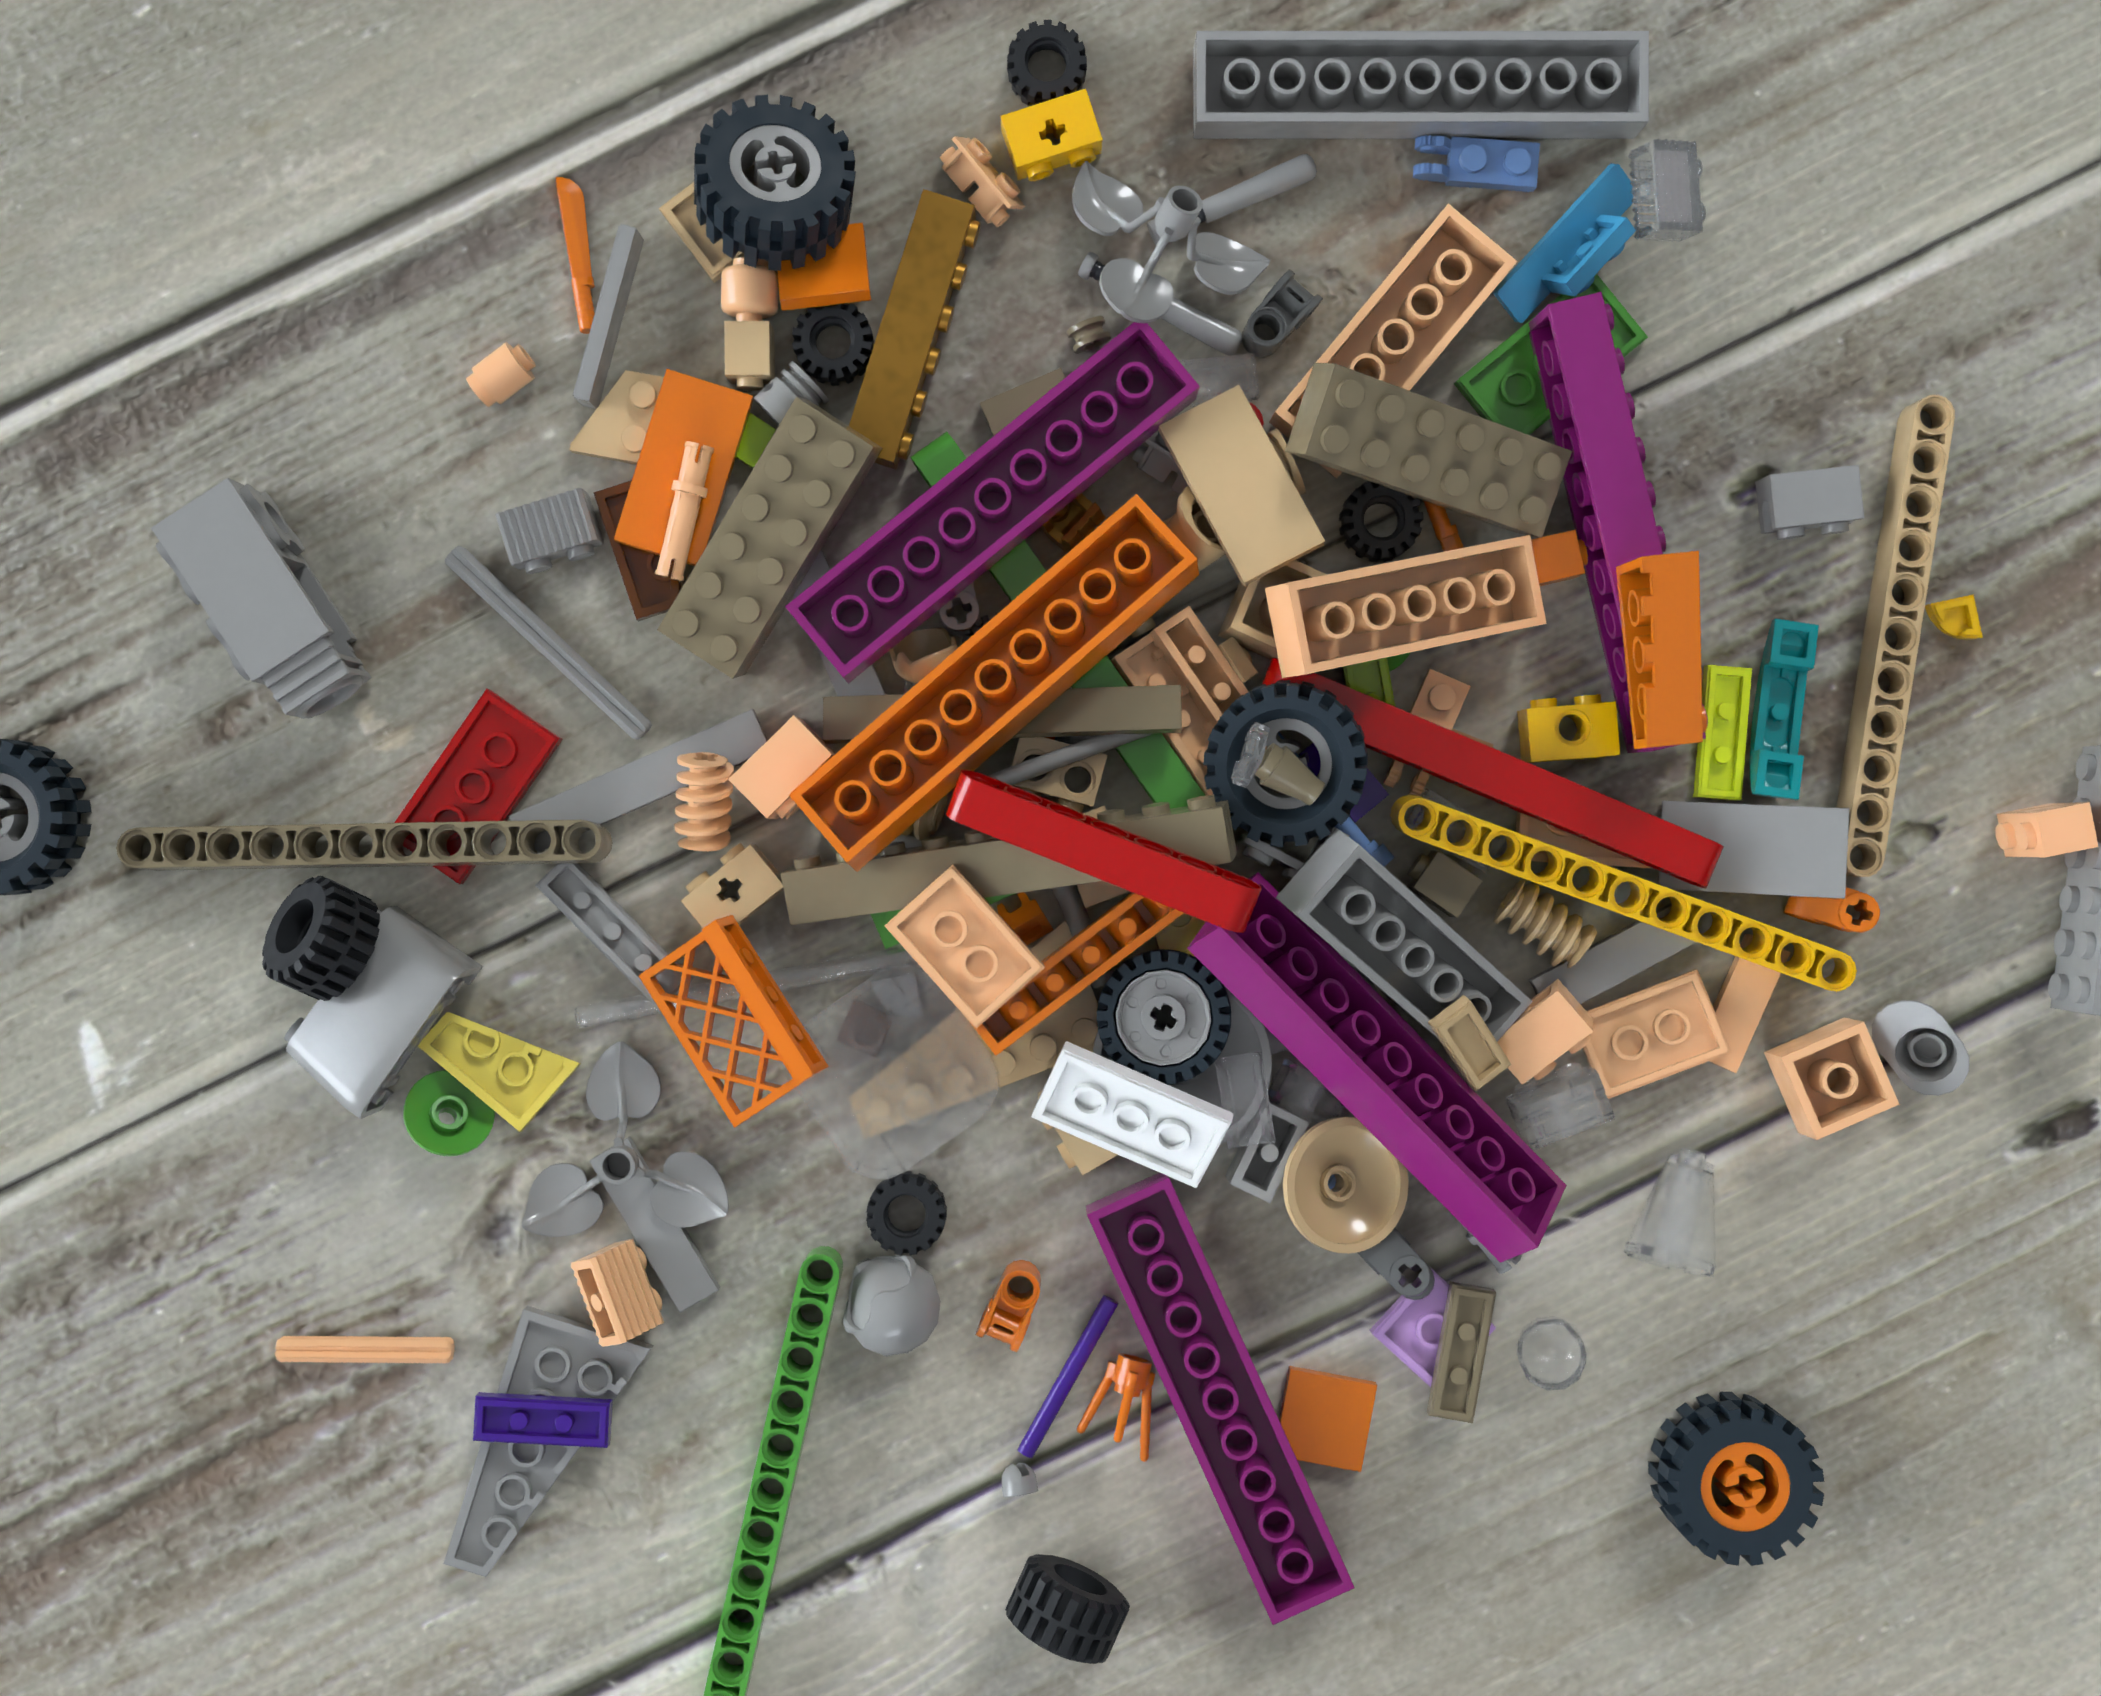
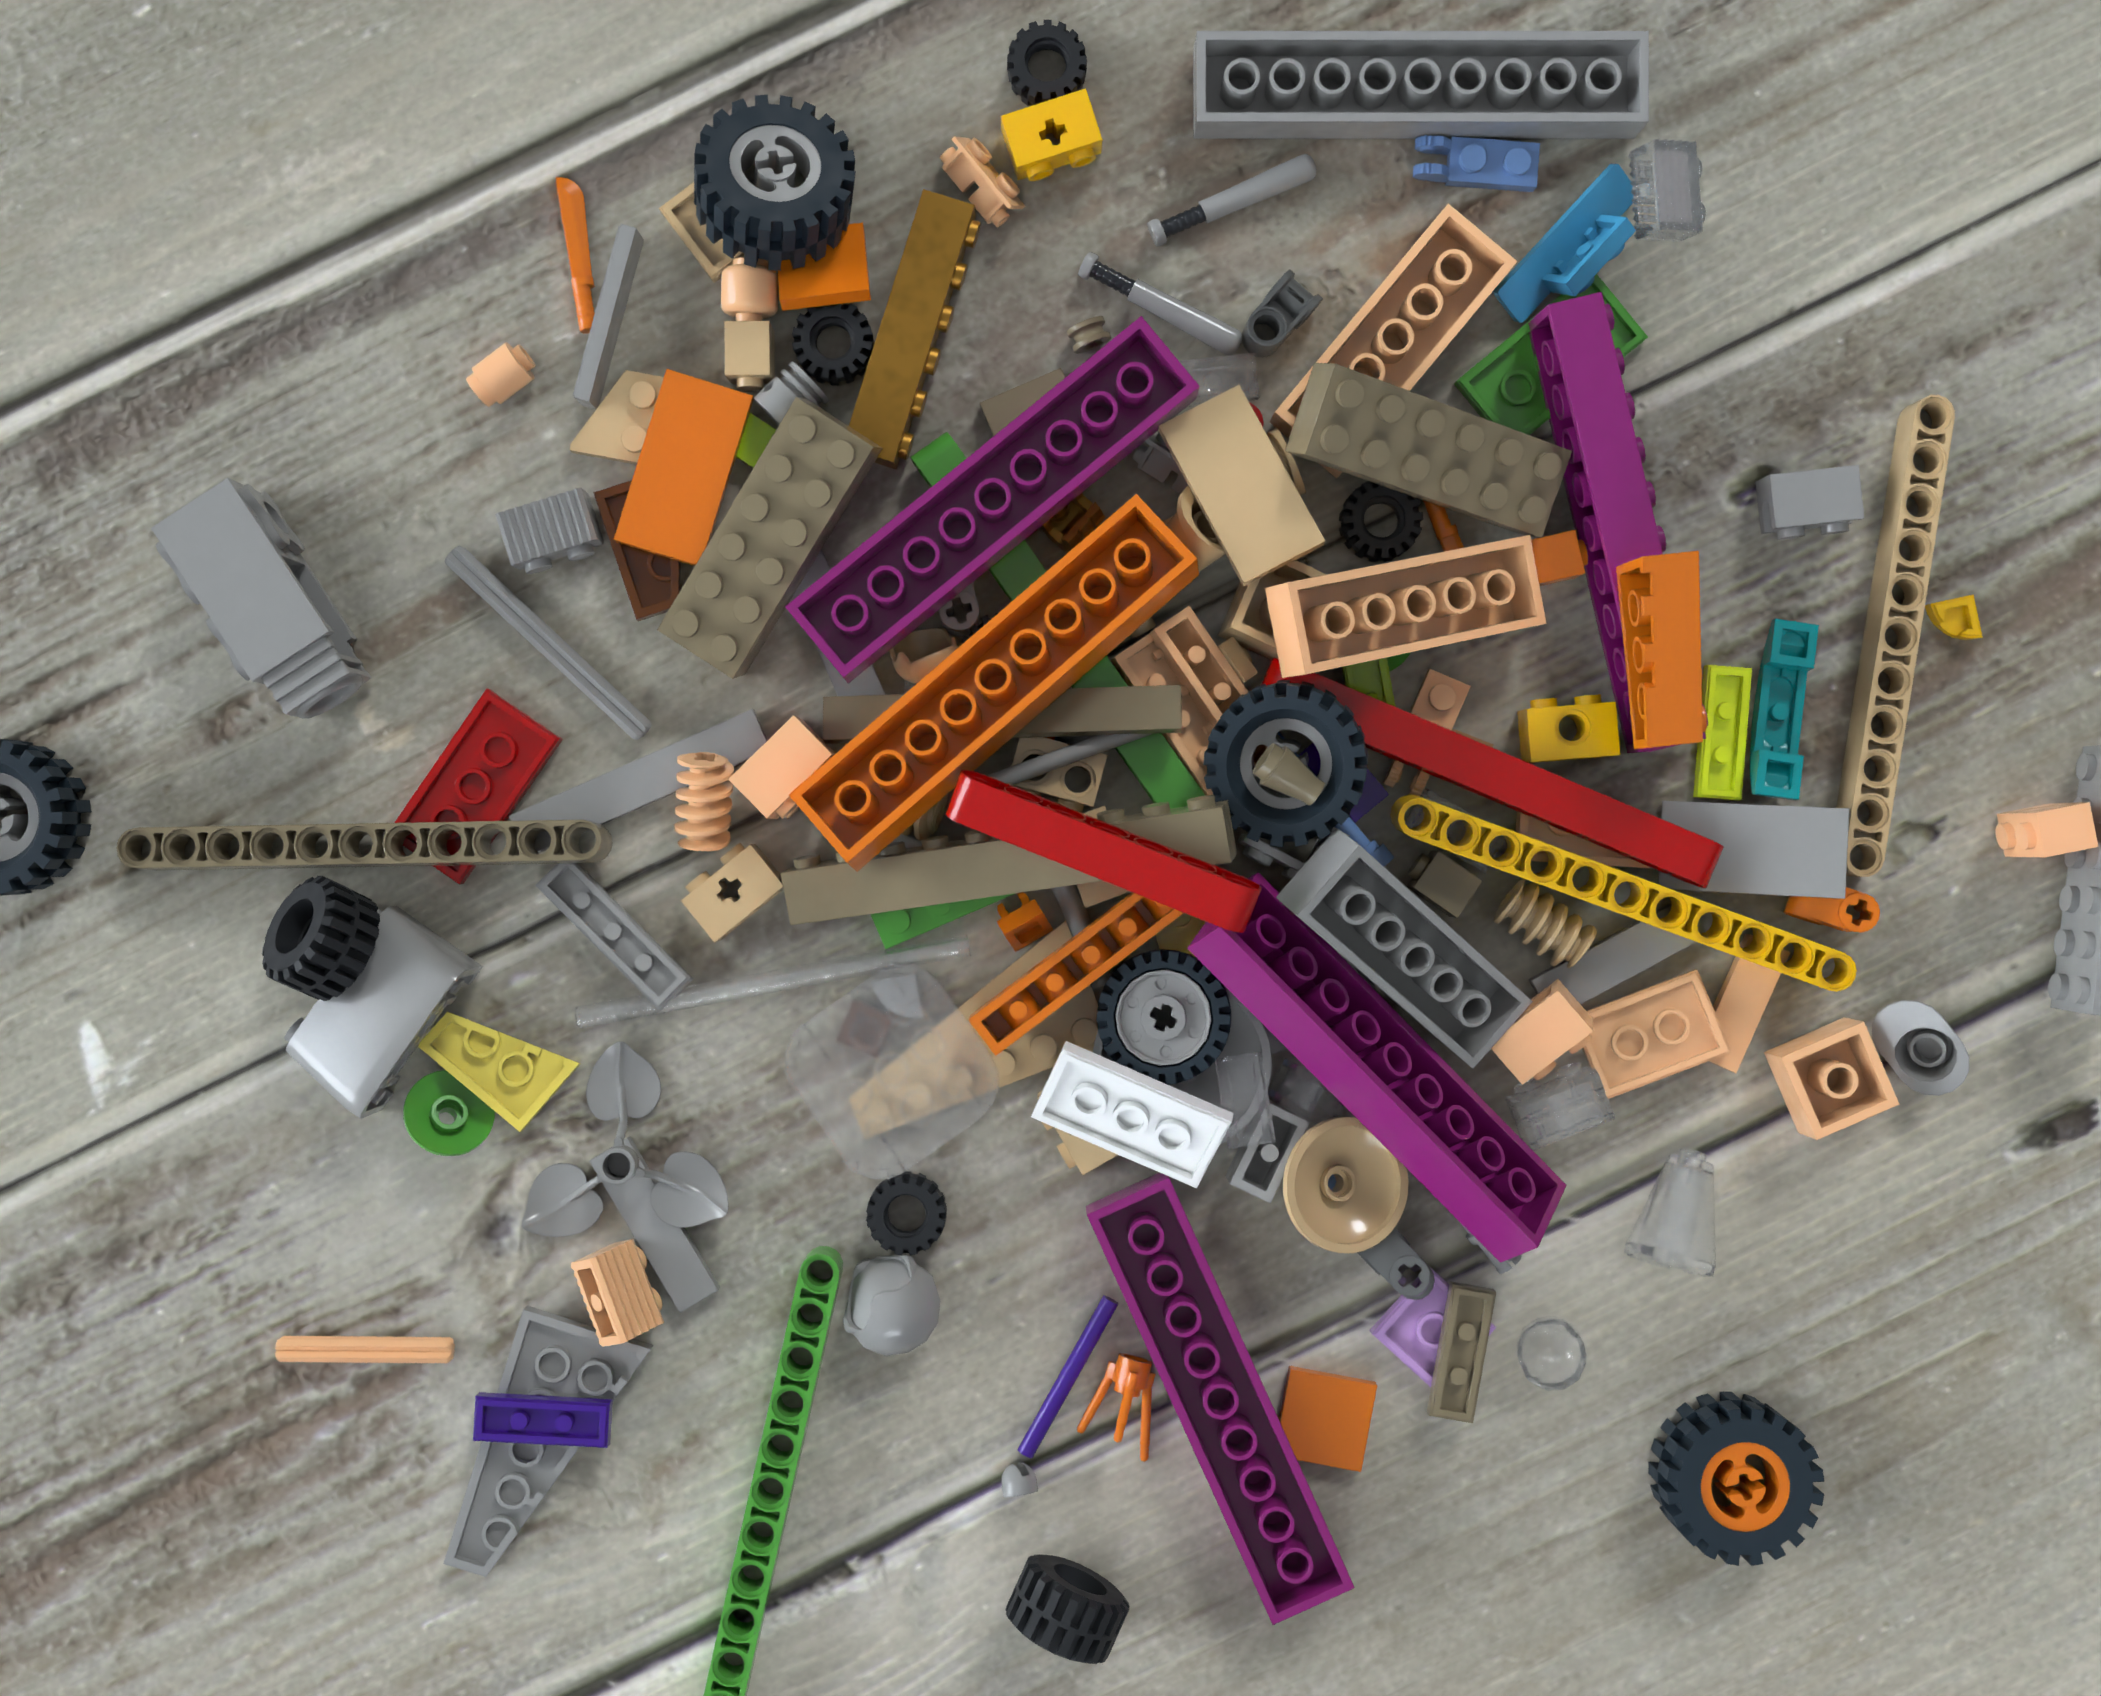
(684, 510): light nougat pin -> none
(758, 993): orange fence -> none
(964, 946): light nougat tile -> none
(1008, 1311): orange piece -> none
(1135, 291): light grey plant -> none
(1252, 755): clear tile -> none
(1469, 1043): tan tile -> none

